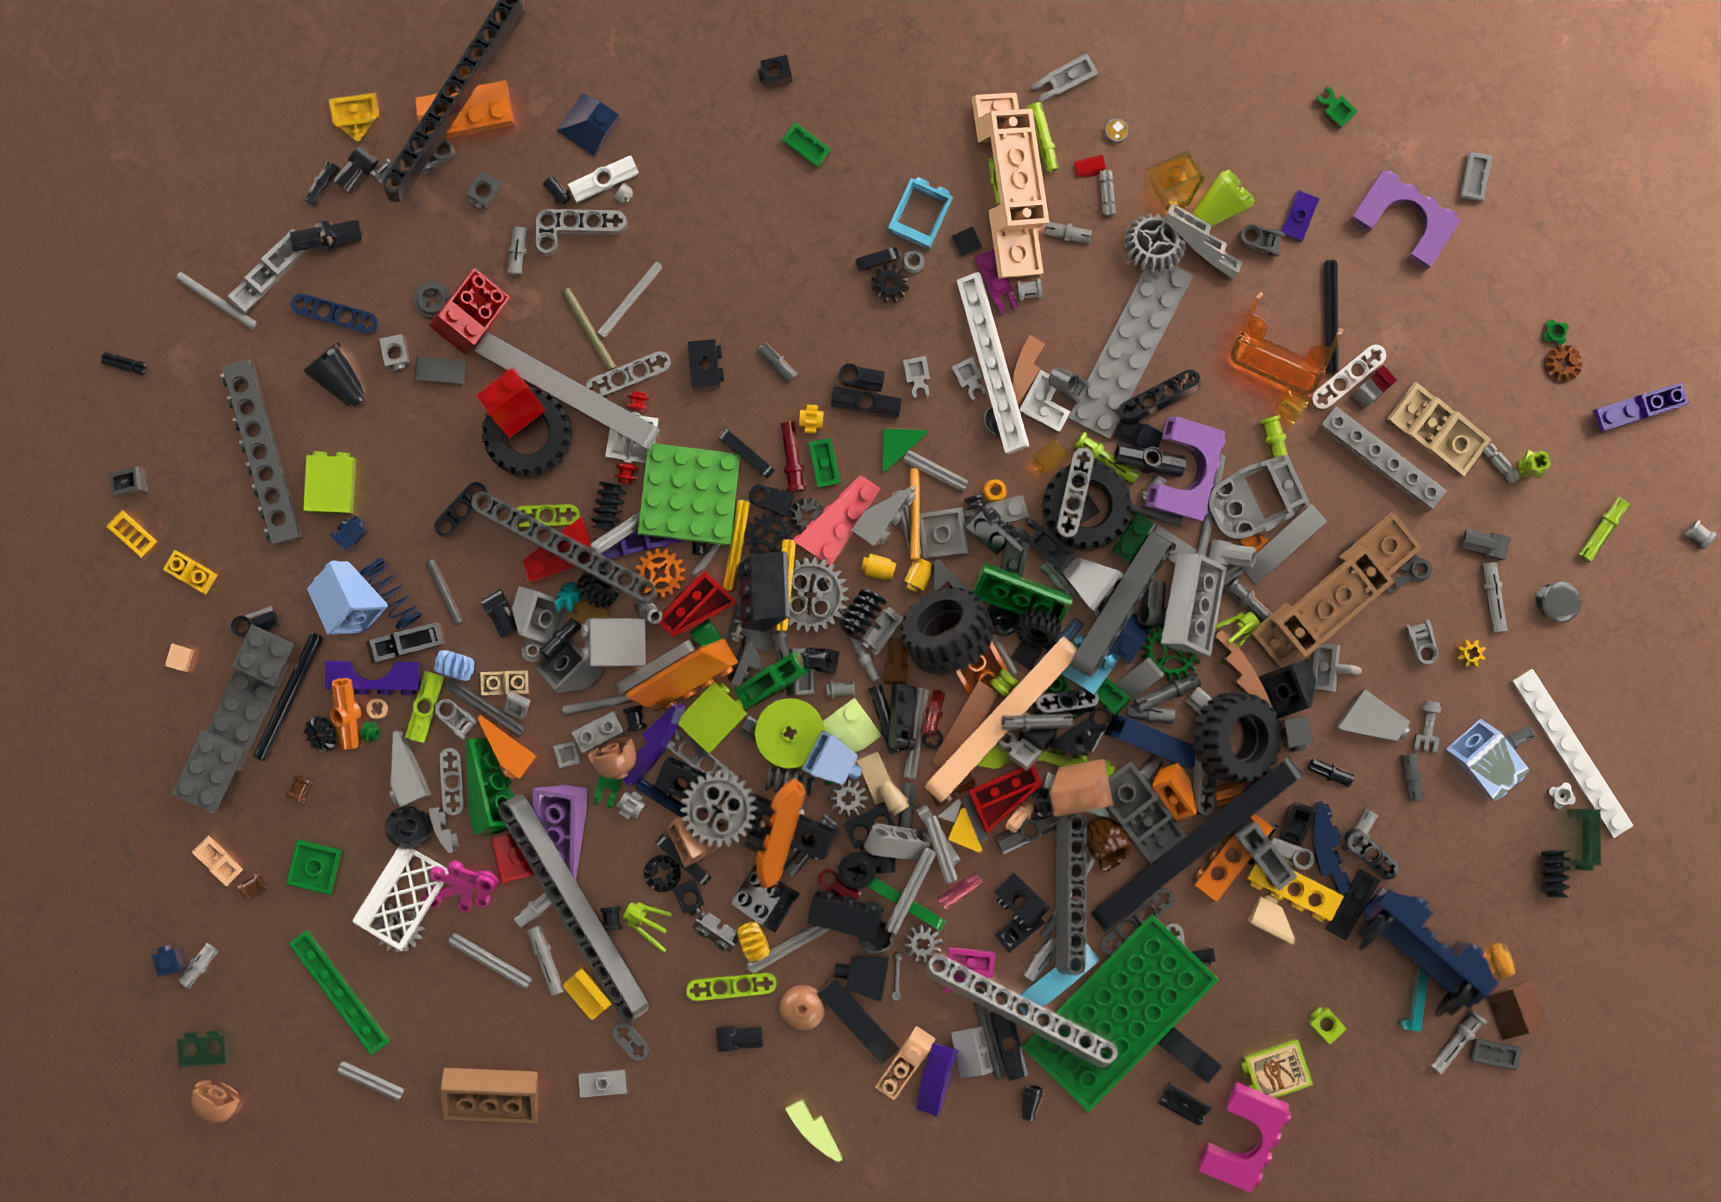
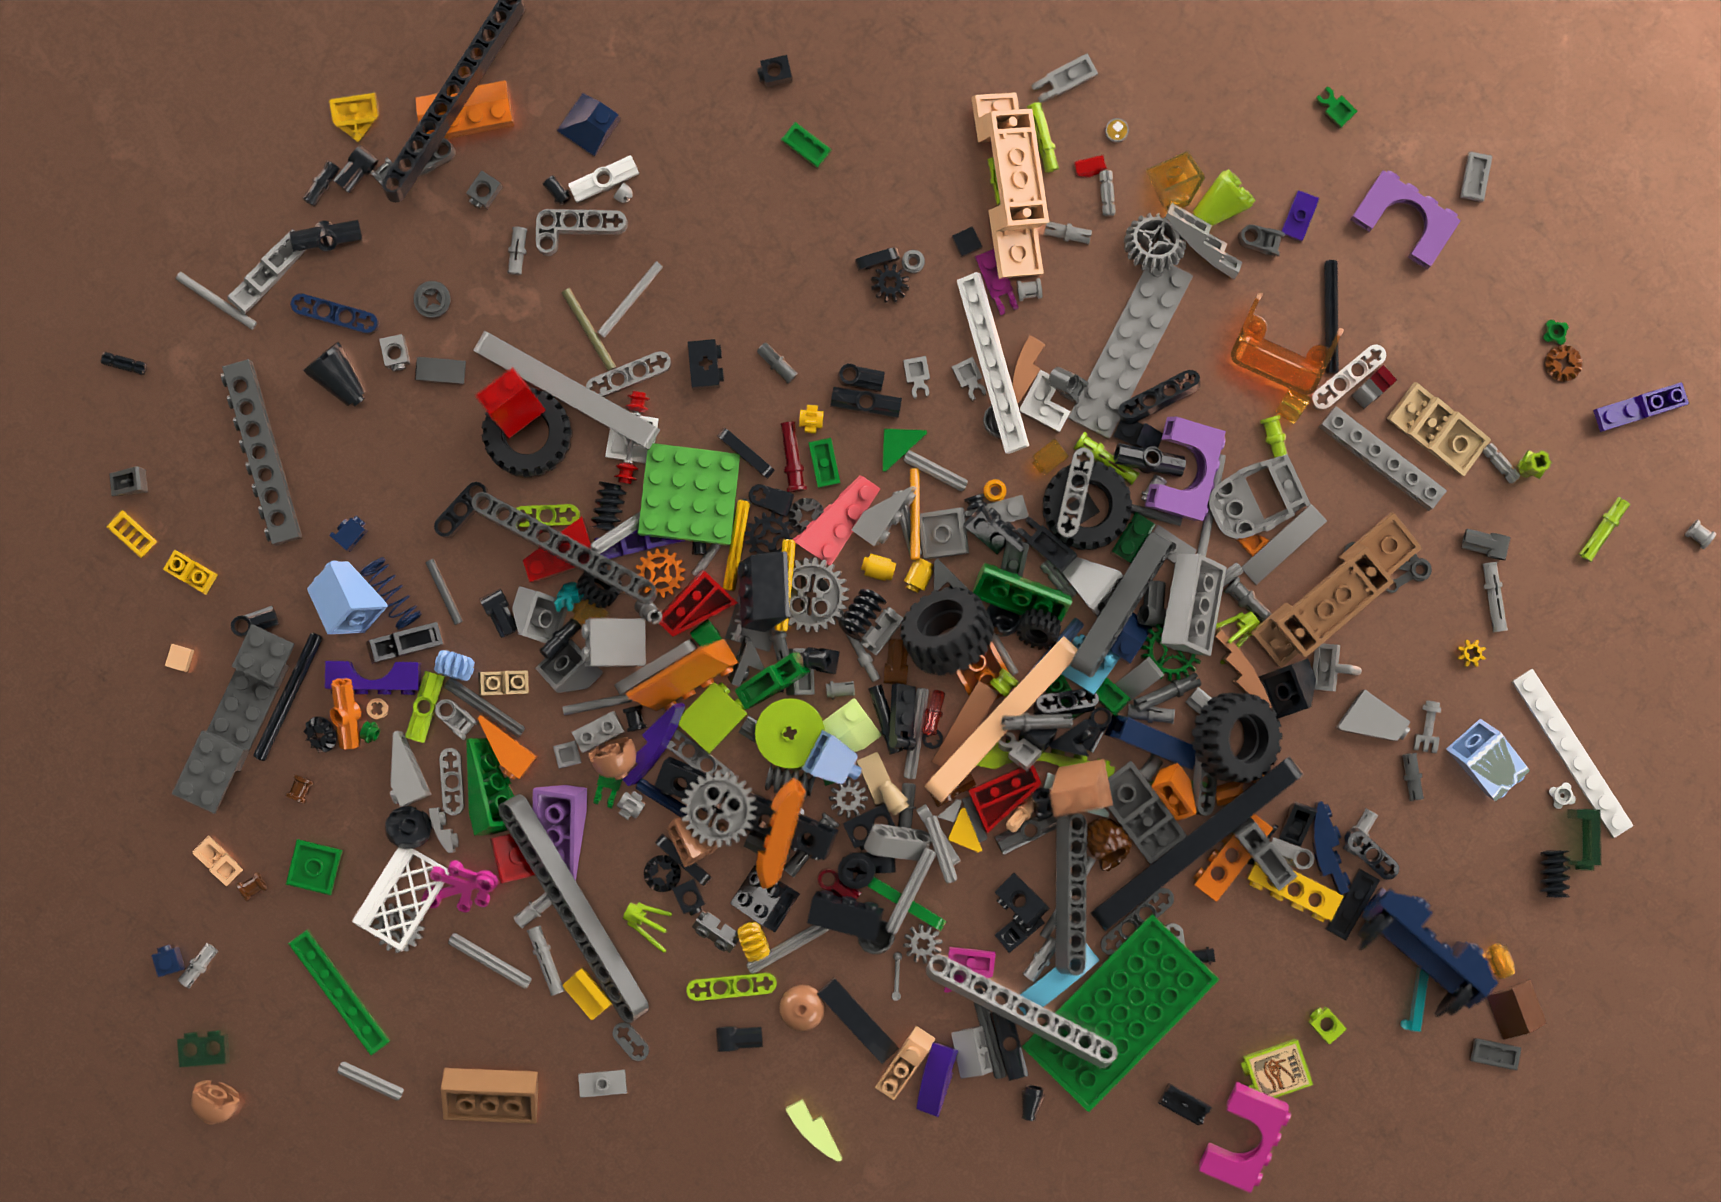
(329, 483): lime brick -> none
(469, 311): red slope -> none
(516, 705): light grey tile -> none
(525, 650): light grey plate -> none
(611, 918): black bush -> none
(864, 975): black torso -> none
(913, 235): medium azure window -> none
(960, 890): clear pink pin -> none
(1026, 655): black tile -> none
(1190, 1055): black slope -> none
(1229, 554): light grey piece -> none
(1271, 918): tan slope -> none
(1296, 733): dark grey brick -> none
(1331, 772): black axle -> none
(1422, 641): light grey piece -> none
(1465, 1032): light grey pin -> none
(1520, 737): dark grey pin -> none
(1559, 601): dark grey piece -> none

